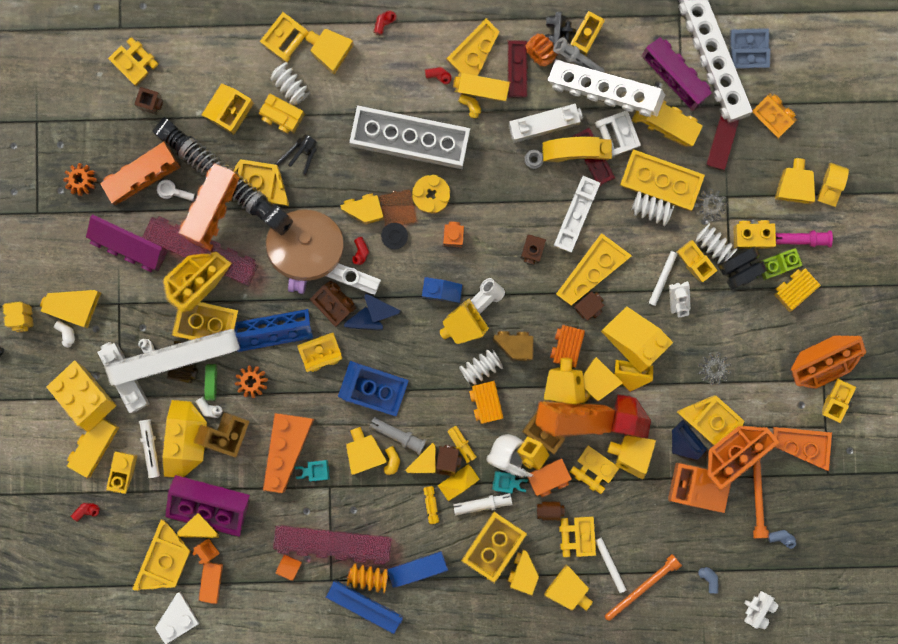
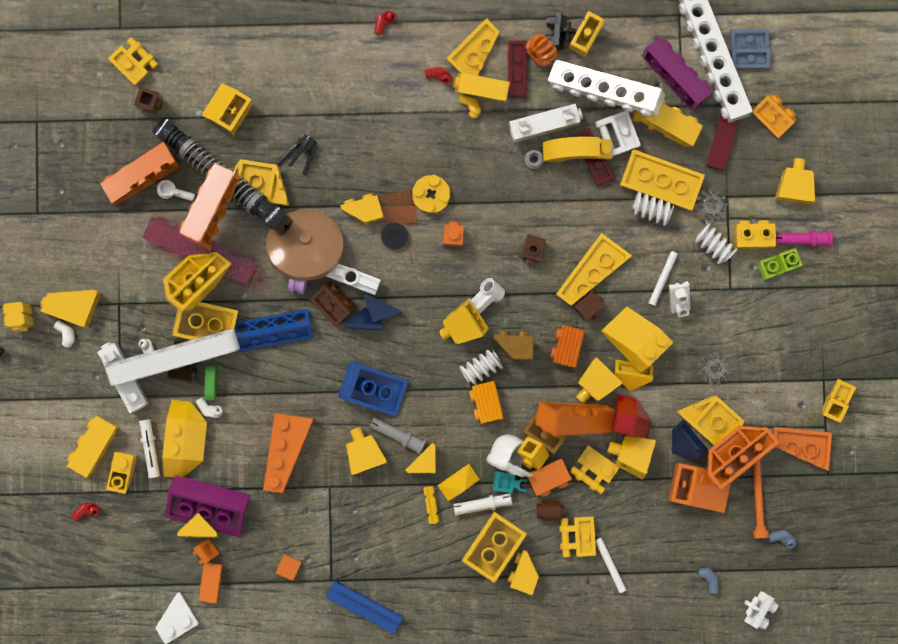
(81, 396): yellow brick -> none
(82, 172): orange gear -> none
(125, 243): magenta slope -> none
(163, 560): yellow wing -> none
(227, 437): pearl gold brick -> none
(246, 377): orange gear -> none
(280, 32): yellow plate -> none
(281, 114): yellow brick -> none
(288, 84): white piece -> none
(316, 471): teal plate -> none
(320, 352): yellow bracket -> none
(329, 48): yellow torso -> none
(332, 543): clear pink brick -> none
(362, 252): red arm -> none
(367, 578): light orange piece -> none
(394, 461): yellow arm -> none
(409, 137): white brick -> none
(417, 569): blue slope -> none
(441, 290): blue slope -> none
(448, 460): reddish brown brick -> none
(461, 444): yellow axle -> none
(565, 384): yellow torso -> none
(568, 590): yellow torso -> none
(573, 54): light grey pin -> none
(576, 214): white slope -> none
(671, 564): orange piece -> none
(696, 261): yellow brick -> none
(743, 268): black wheel -> none
(797, 289): yellow brick -> none
(827, 361): orange wedge -> none
(833, 184): yellow brick -> none

